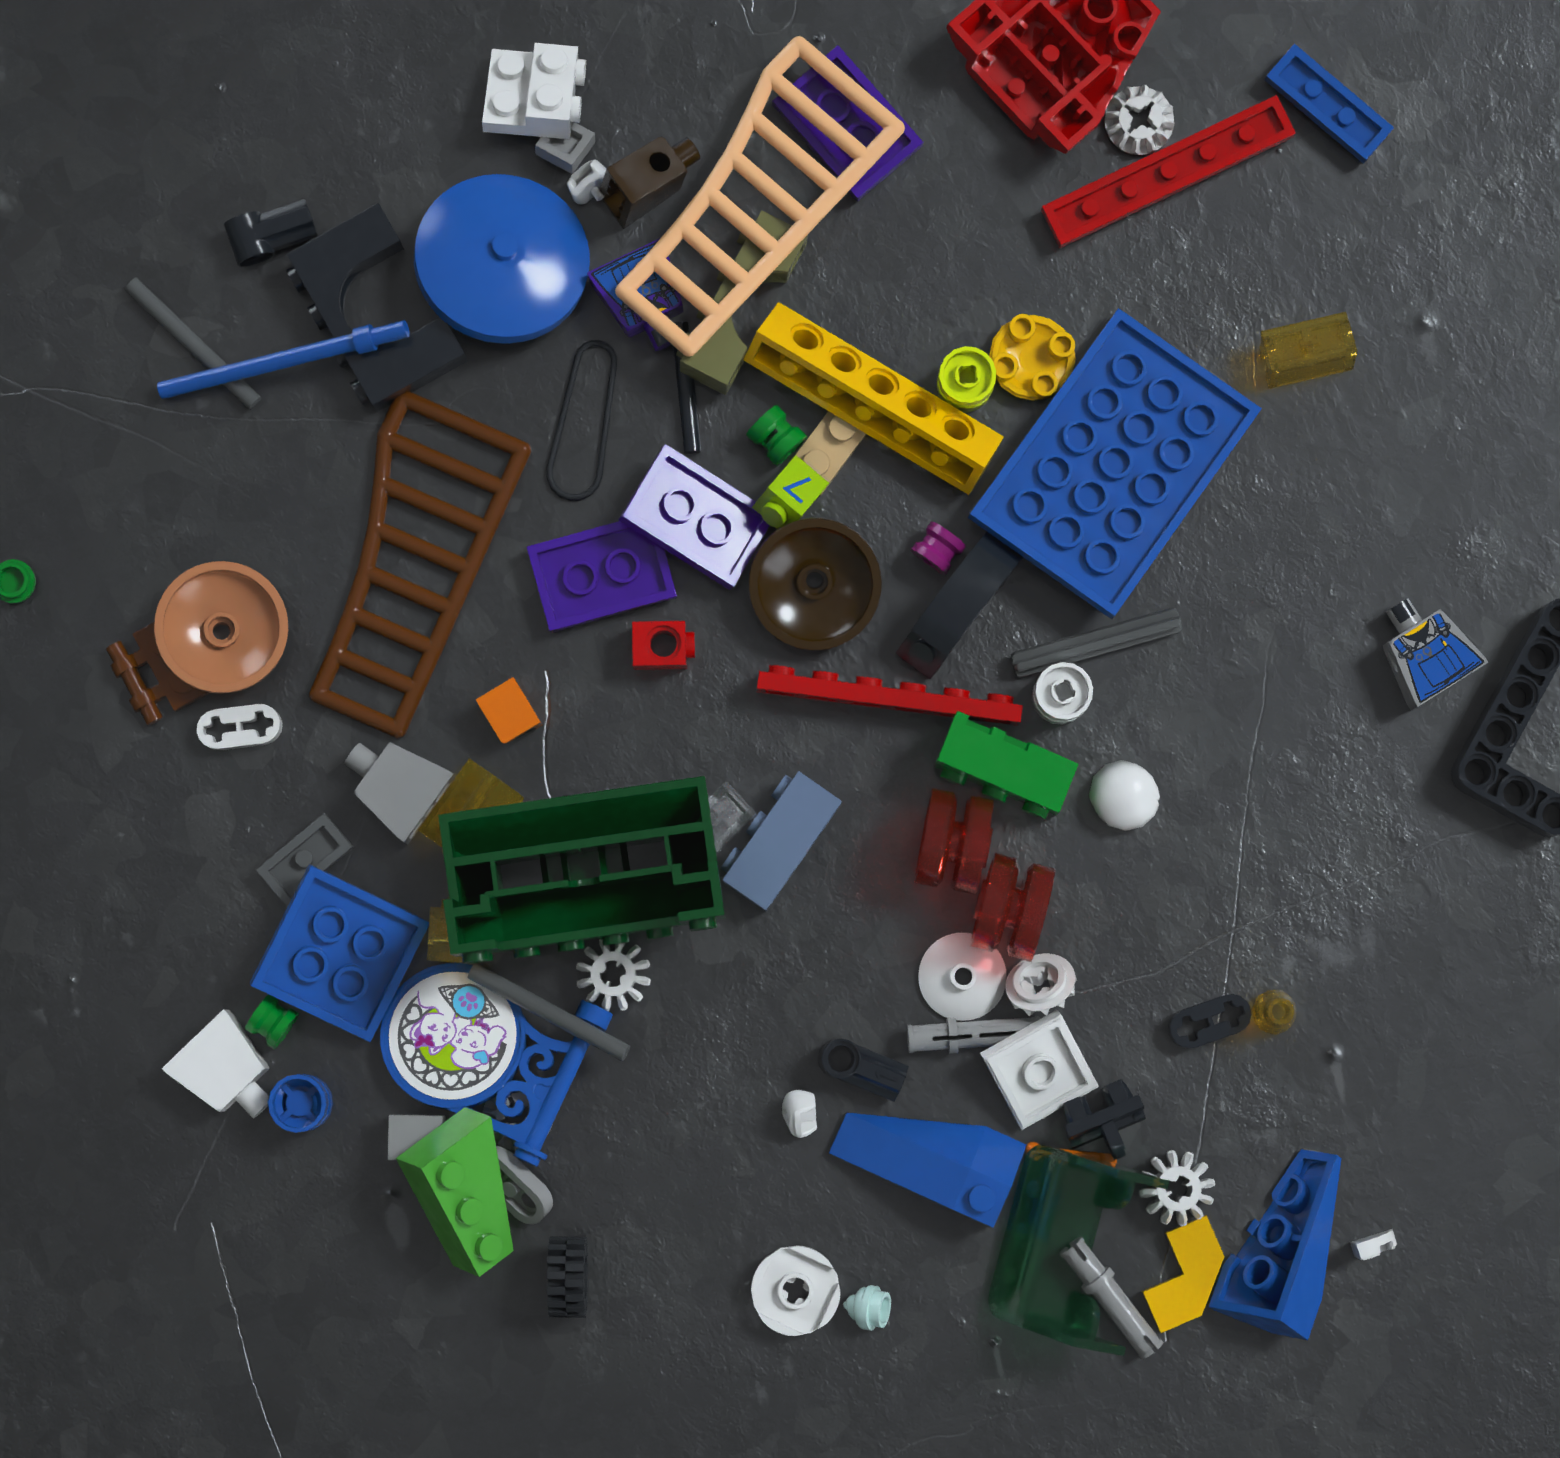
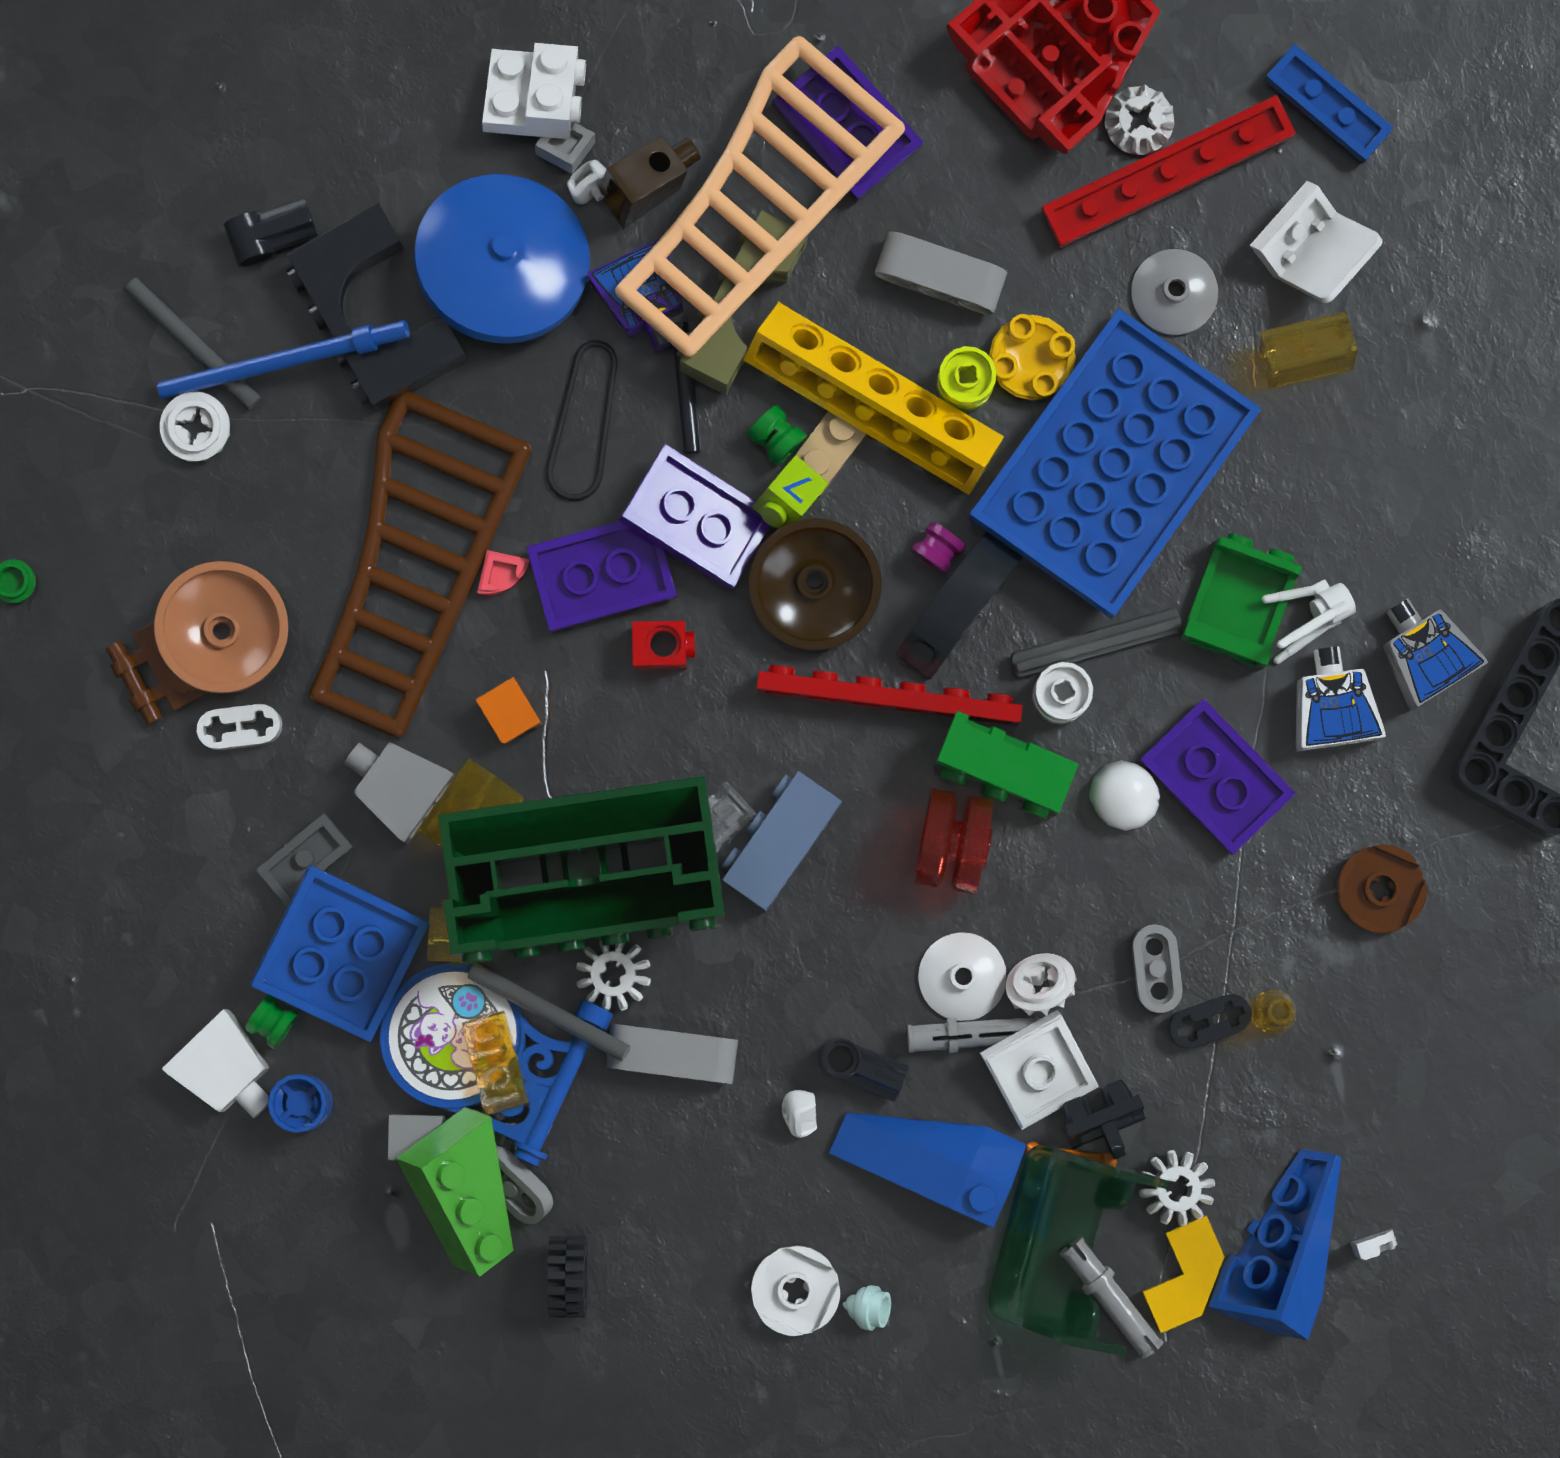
(183, 410): none -> white gear
(495, 1062): none -> clear yellow slope
(501, 573): none -> coral tile
(675, 1054): none -> light grey beam
(940, 273): none -> light grey beam
(1012, 907): clear red wheel -> none
(1159, 968): none -> light grey plate
(1171, 313): none -> light grey dish
(1217, 777): none -> dark purple plate
(1229, 604): none -> green panel
(1314, 245): none -> white bracket
(1328, 609): none -> white plant
(1335, 705): none -> torso
(1404, 879): none -> reddish brown plate

